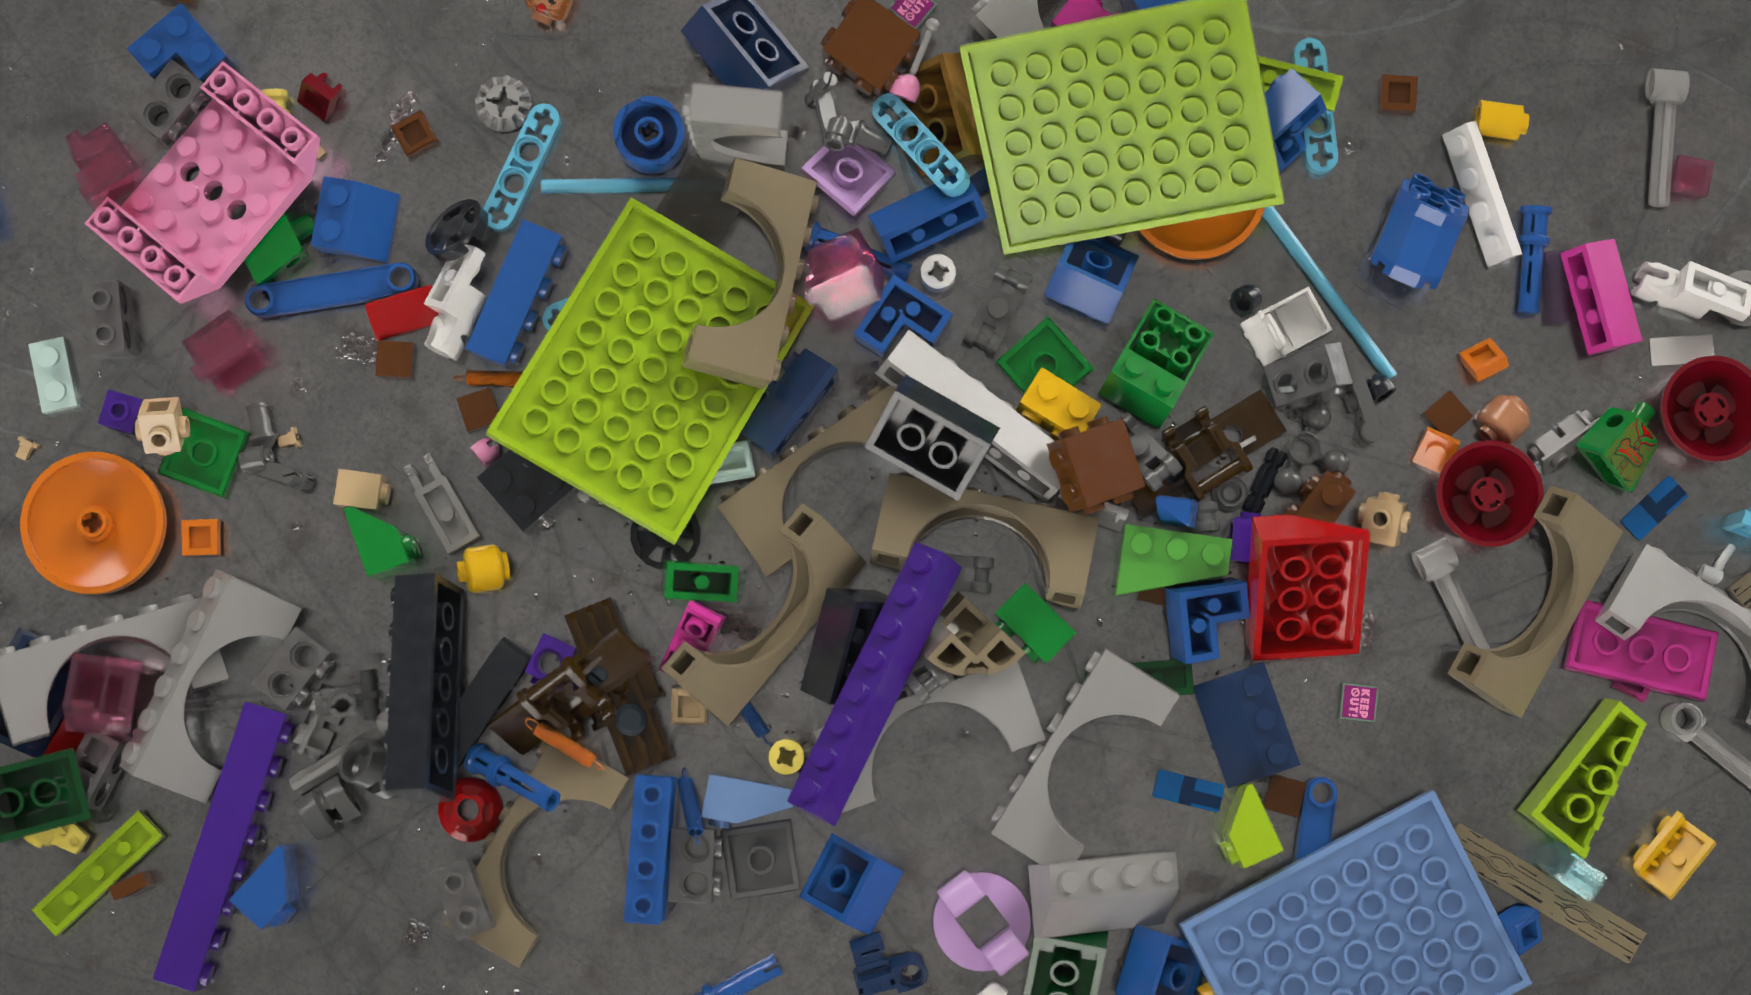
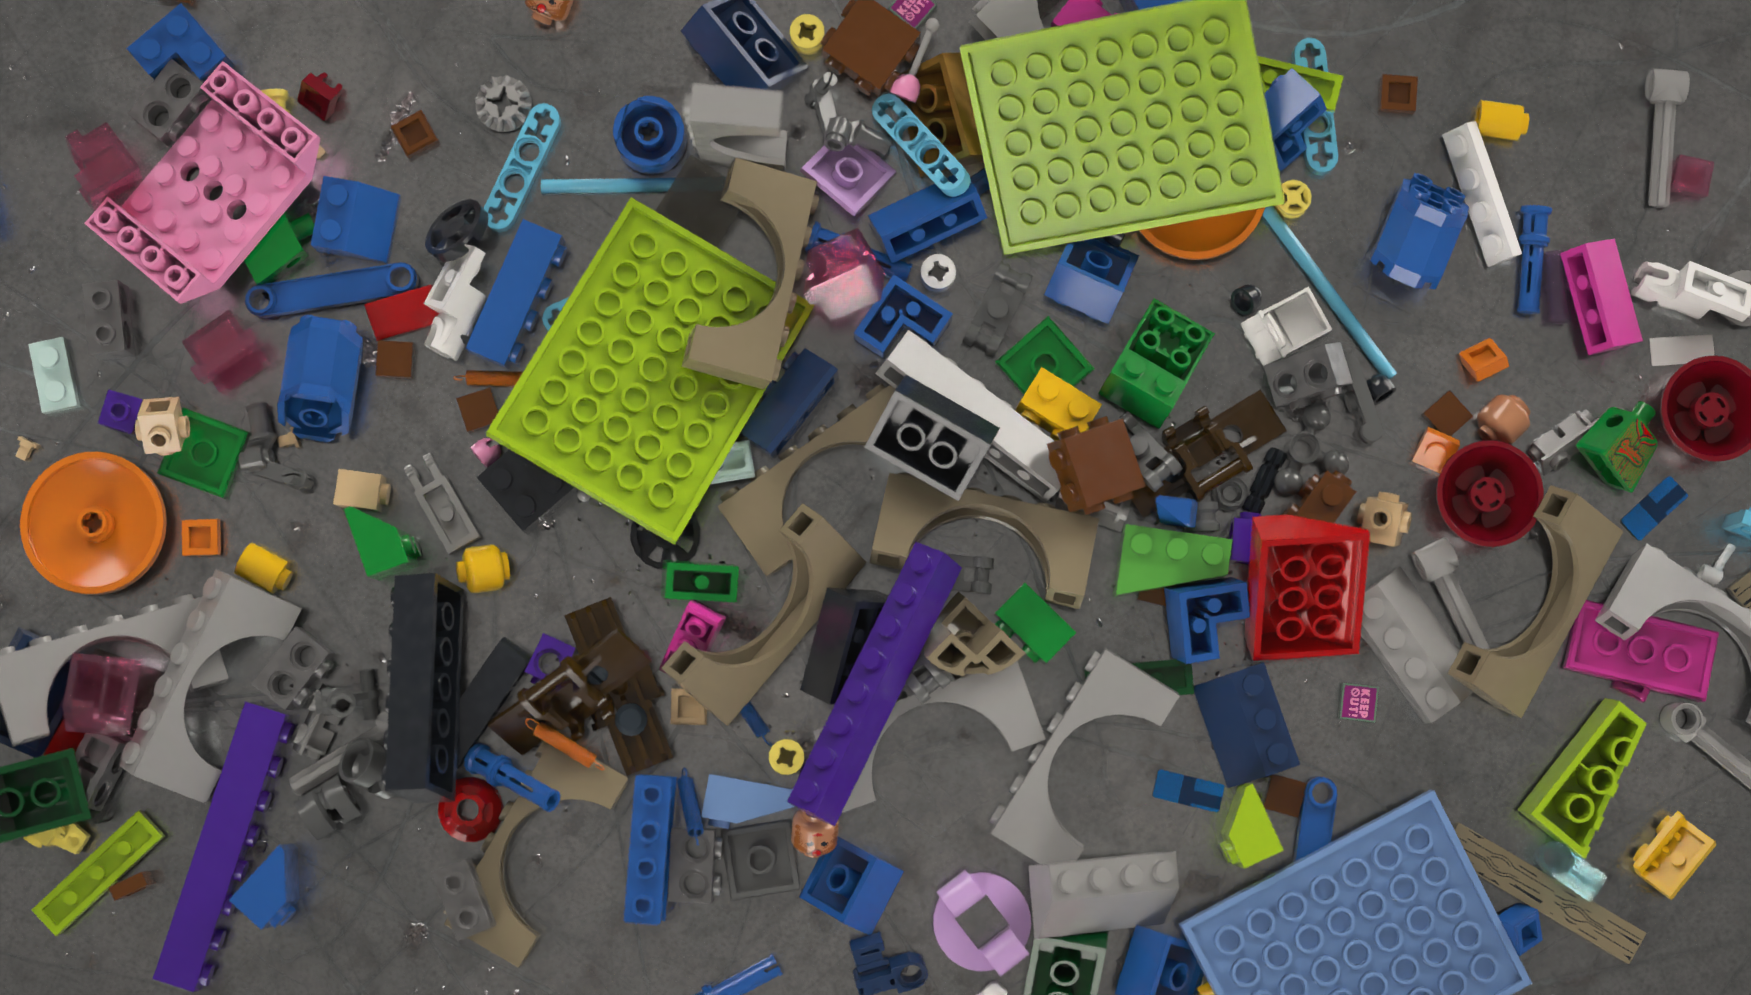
(263, 568): none -> yellow brick
(320, 378): none -> blue brick
(810, 40): none -> light yellow wheel
(812, 835): none -> nougat head
(1296, 193): none -> light yellow wheel
(1412, 645): none -> light grey slope

